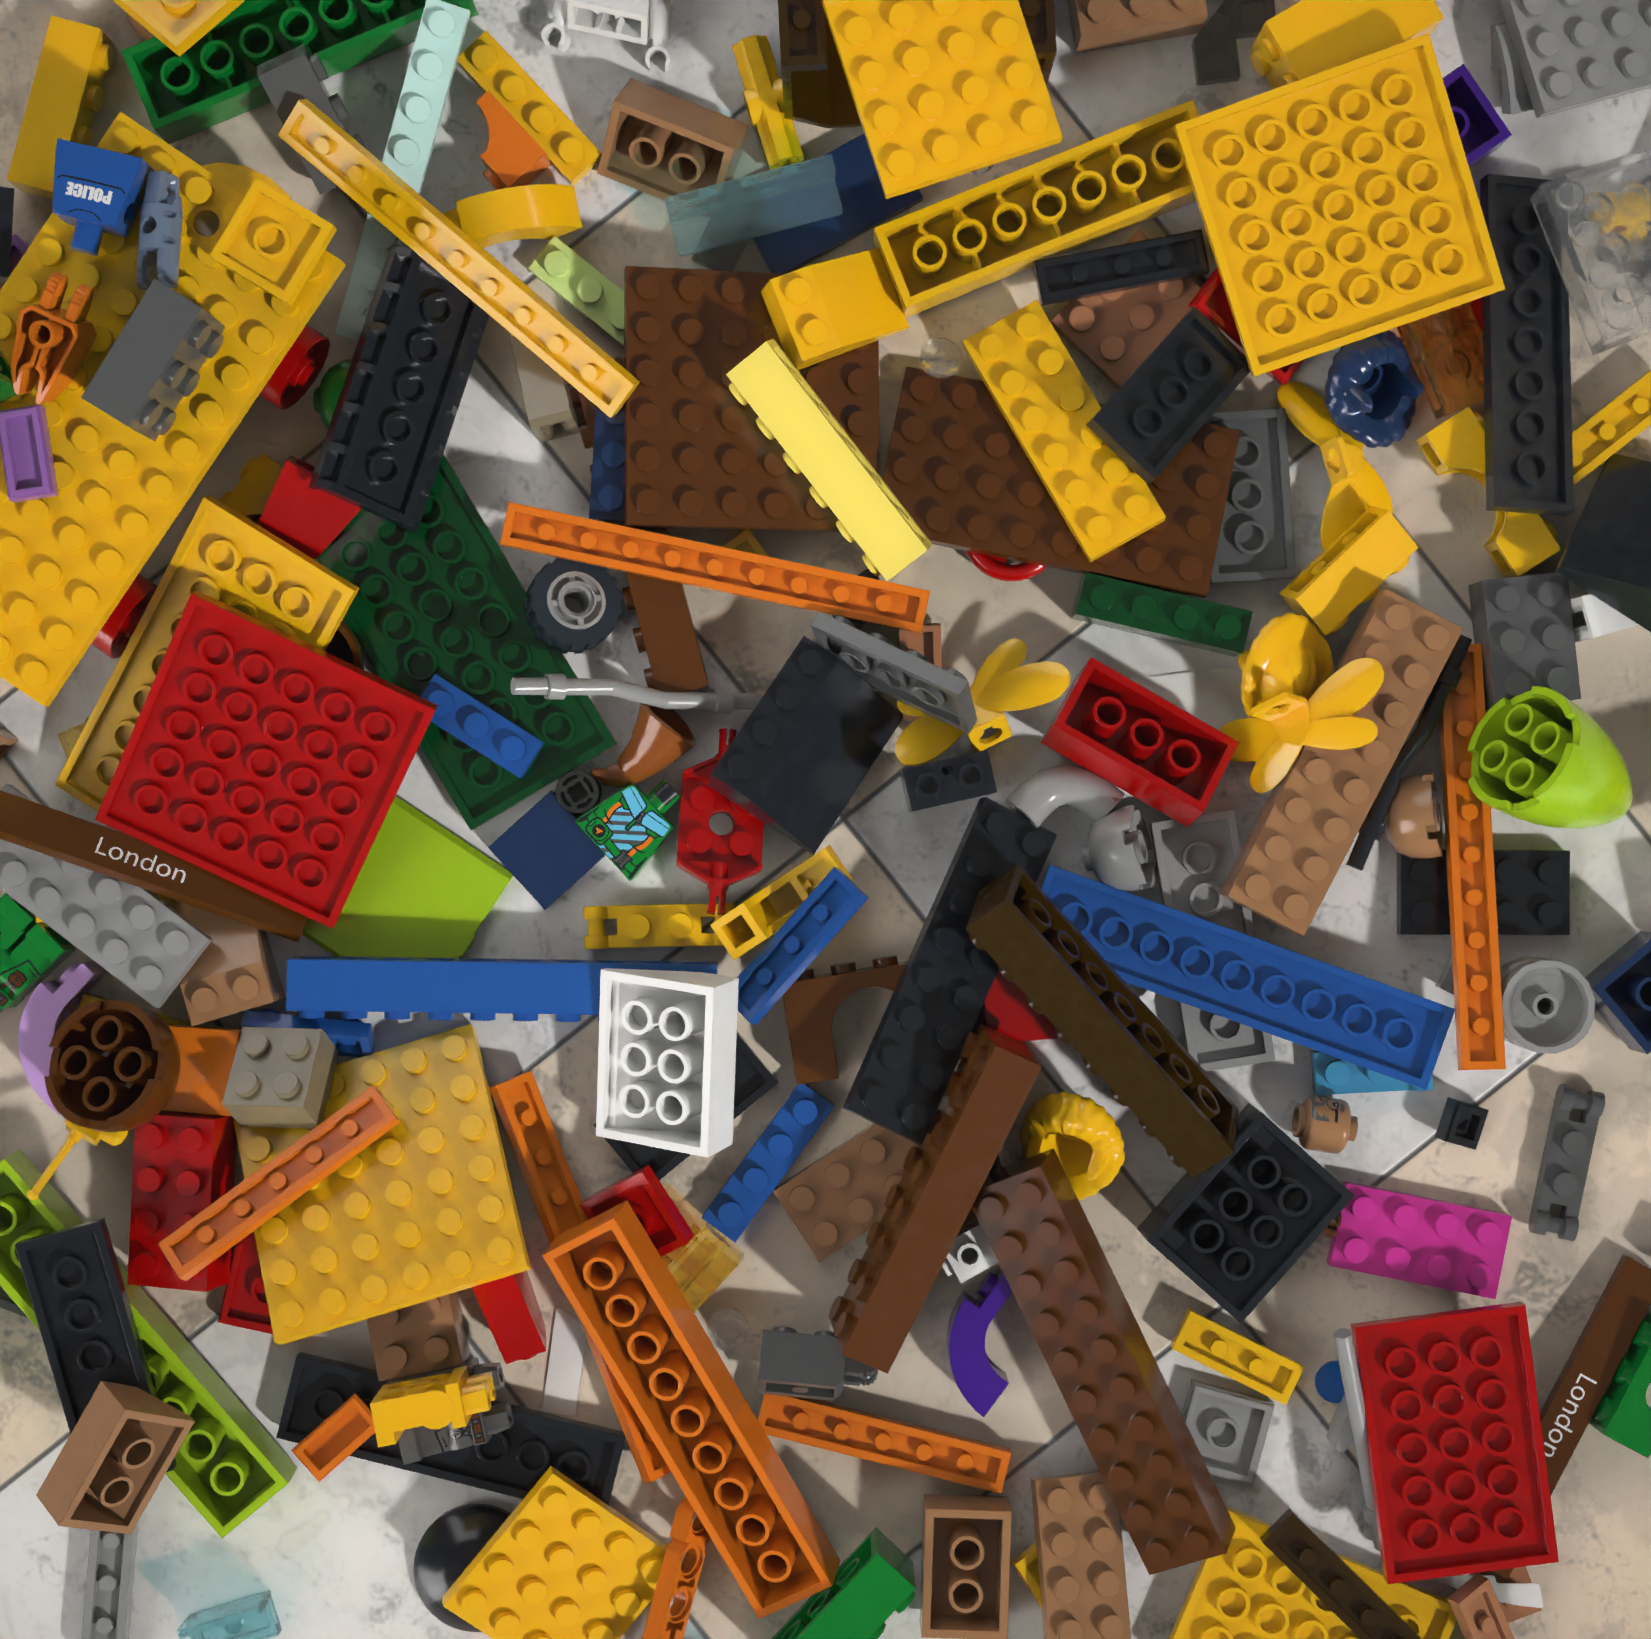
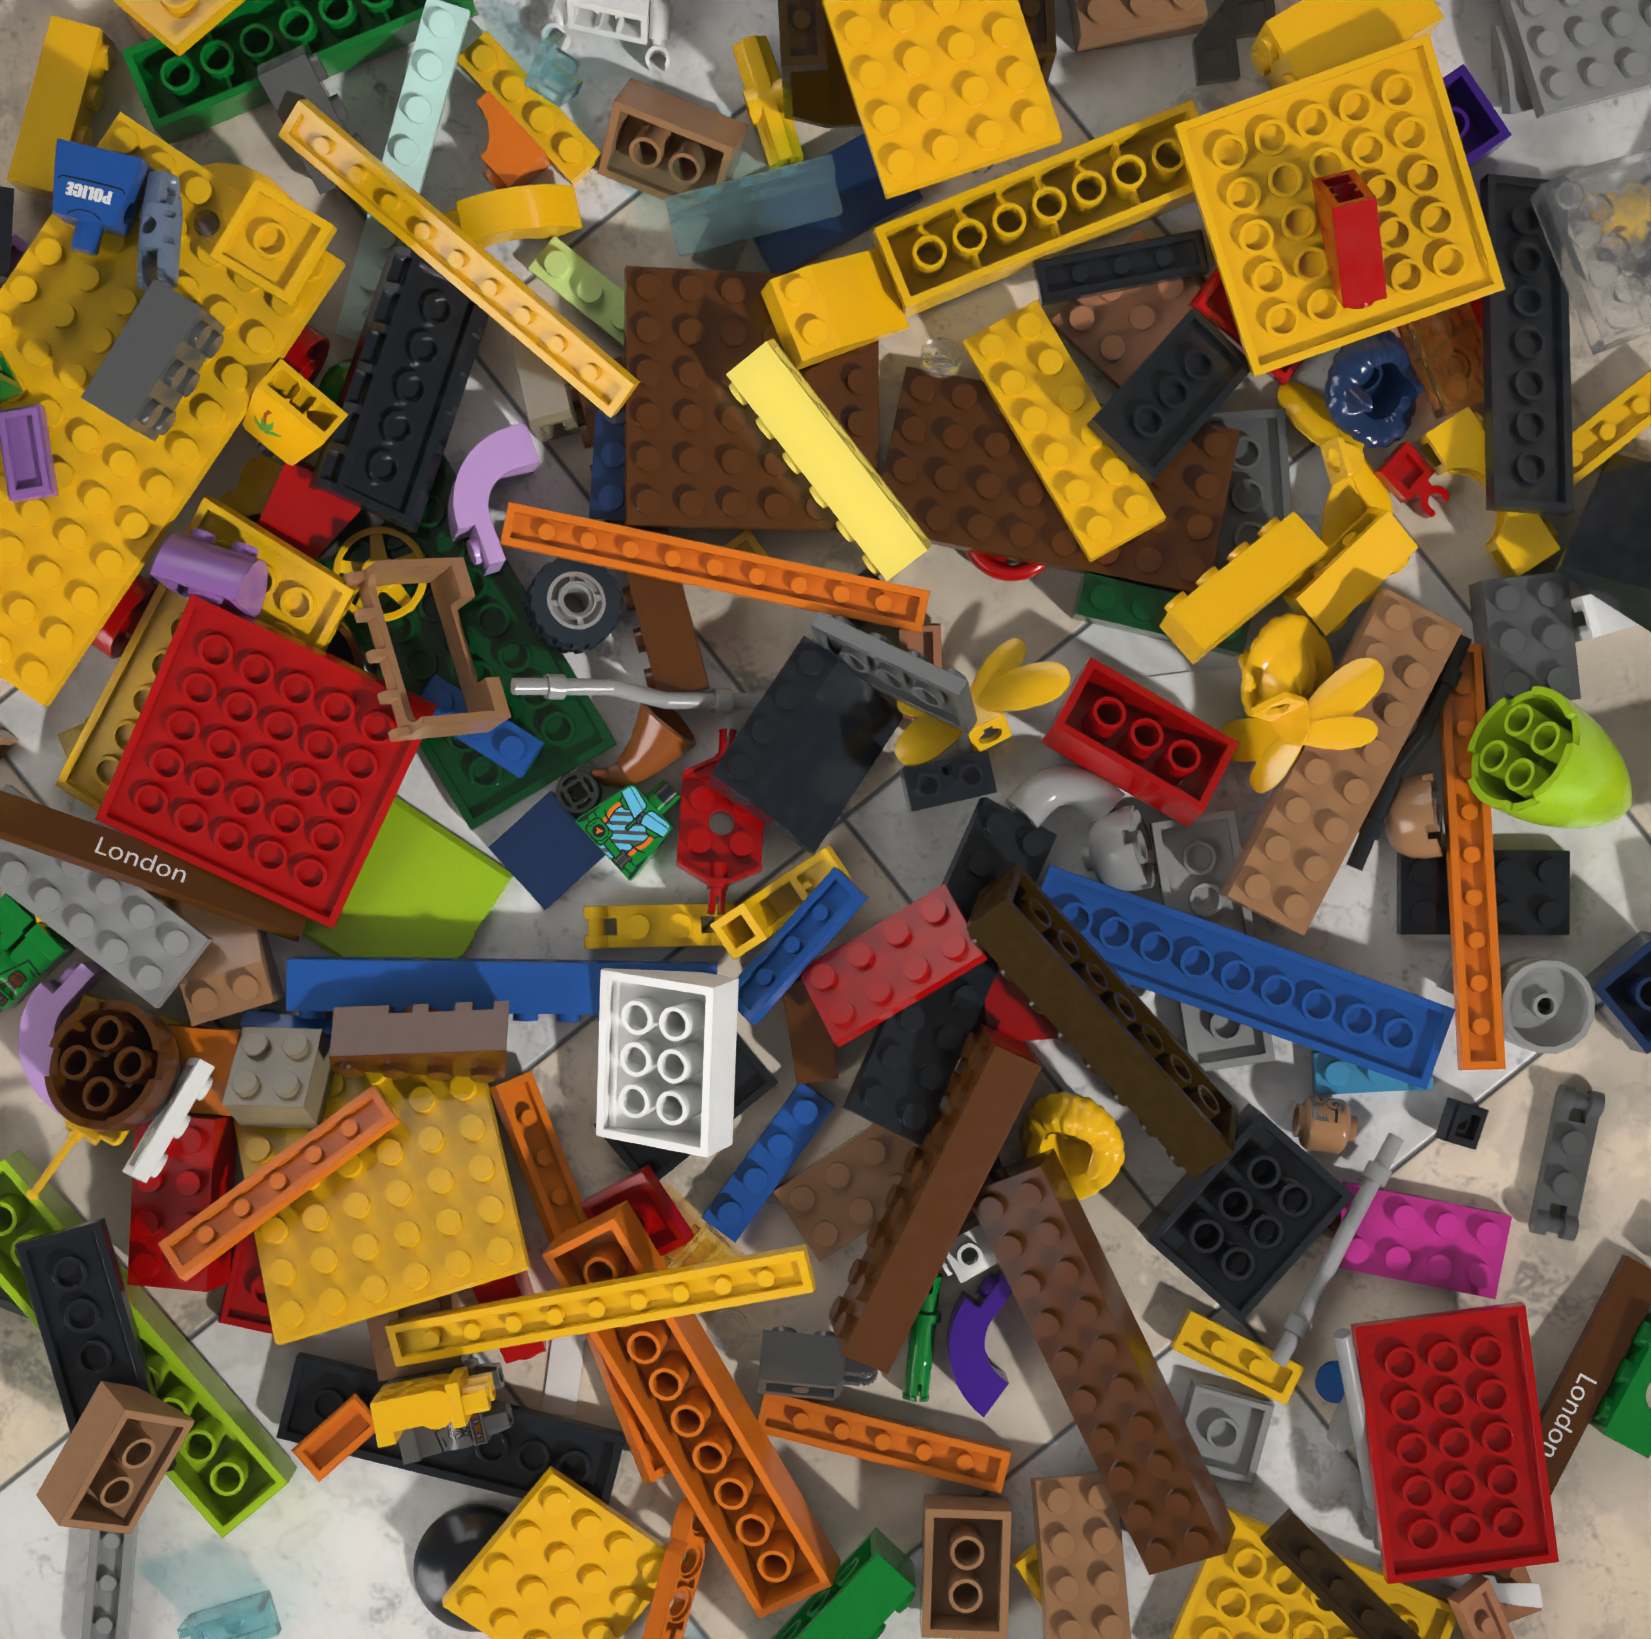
(52, 340): orange hinge -> none
(171, 1122): none -> white plate
(220, 574): none -> medium lavender brick
(290, 415): none -> yellow torso
(378, 552): none -> yellow wheel
(421, 1041): none -> reddish brown wedge
(451, 591): none -> medium nougat hinge
(493, 461): none -> lavender arch
(554, 71): none -> clear light blue panel
(601, 1305): none -> yellow plate
(891, 965): none -> red plate
(921, 1347): none -> green pin
(1242, 587): none -> yellow brick
(1351, 238): none -> red slope
(1375, 1175): none -> light grey bar
(1407, 476): none -> red plate

